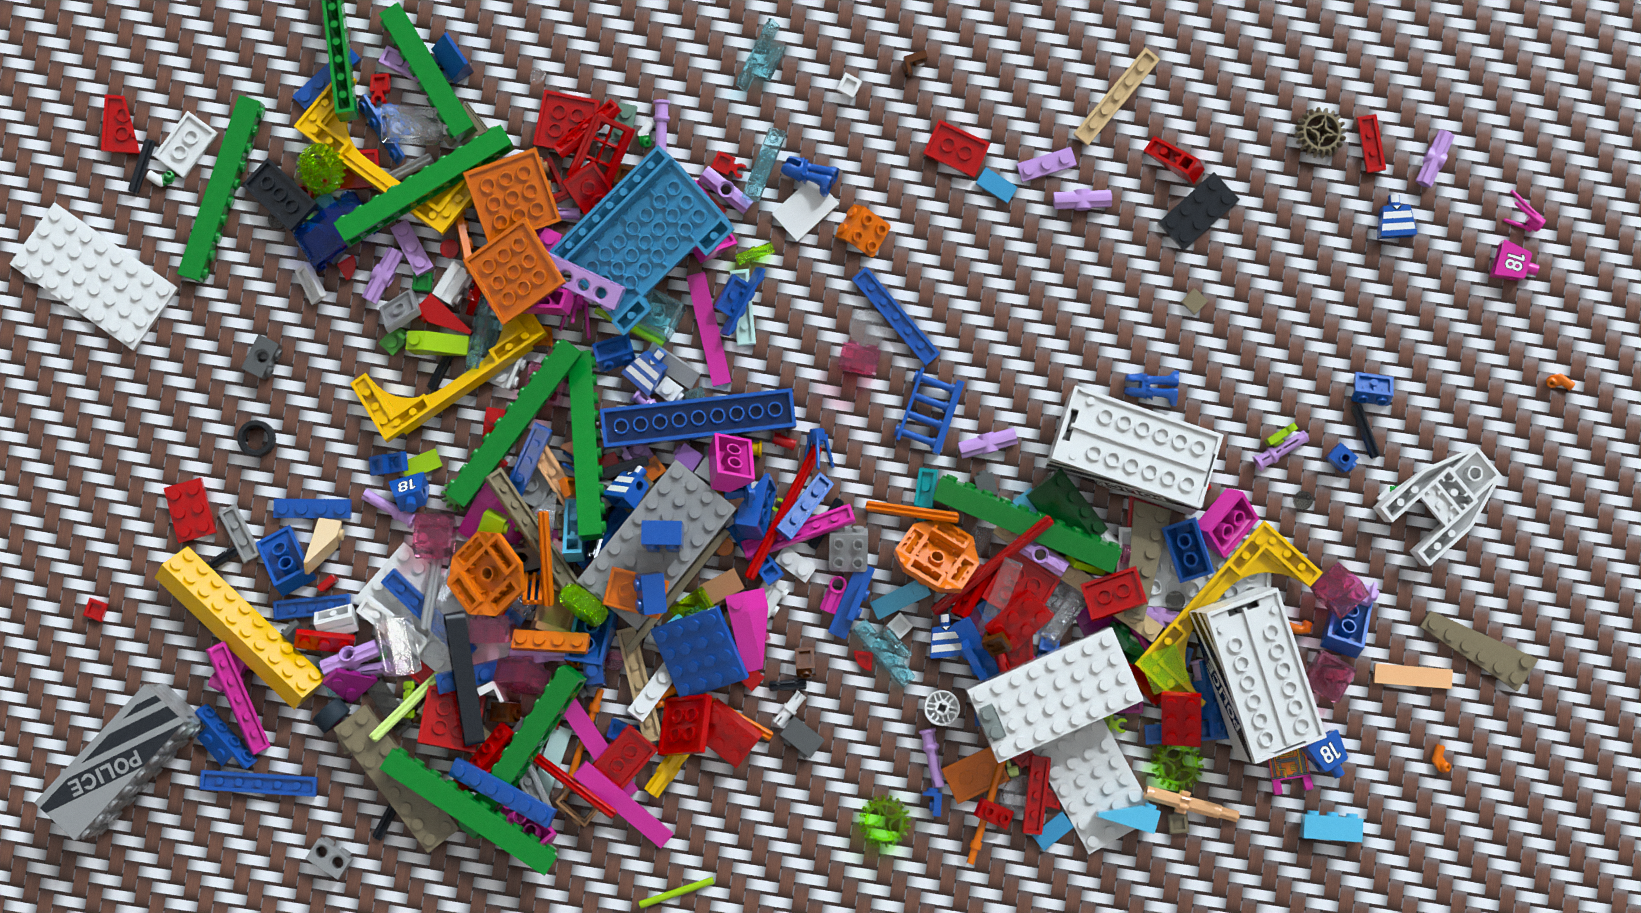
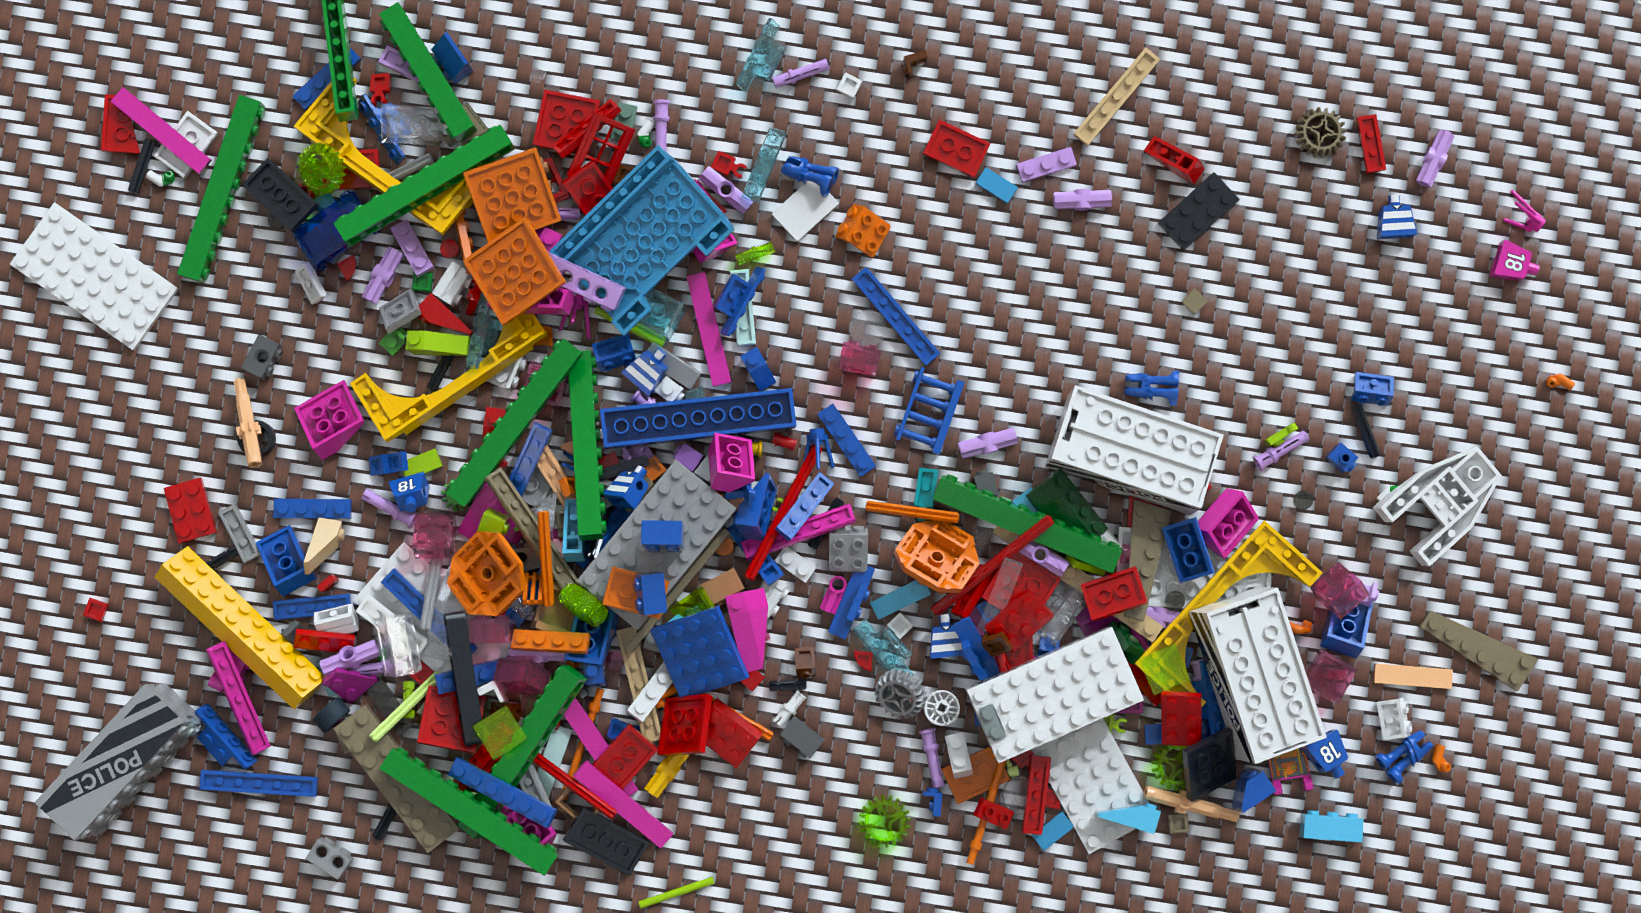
(161, 130): none -> dark pink tile
(248, 427): none -> light nougat piece
(330, 419): none -> dark pink slope
(499, 732): none -> clear neon green tile
(606, 840): none -> black plate
(758, 369): none -> blue slope
(800, 73): none -> lavender pin
(846, 440): none -> blue plate
(897, 699): none -> light grey gear
(959, 755): none -> white brick
(1209, 764): none -> black plate
(1251, 789): none -> blue slope
(1394, 719): none -> white bracket
(1413, 752): none -> blue piece

